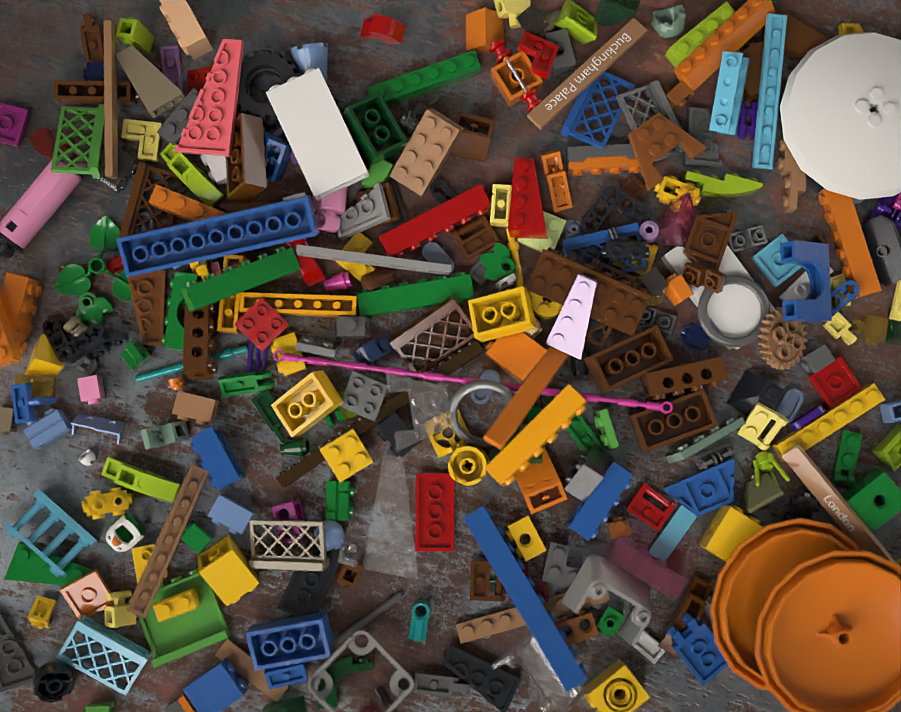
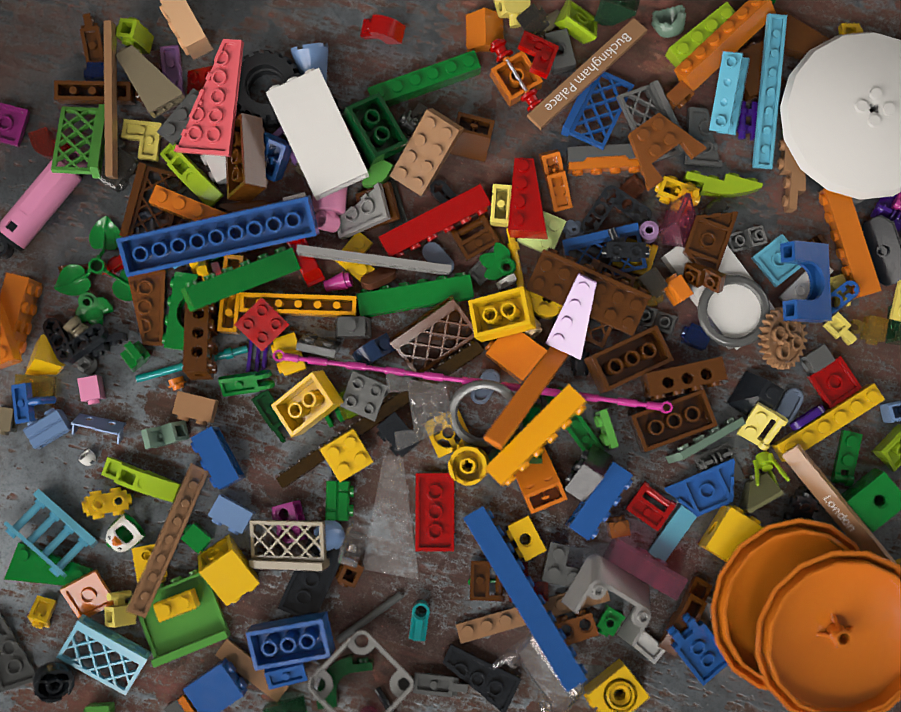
(296, 447): dark green cone -> none

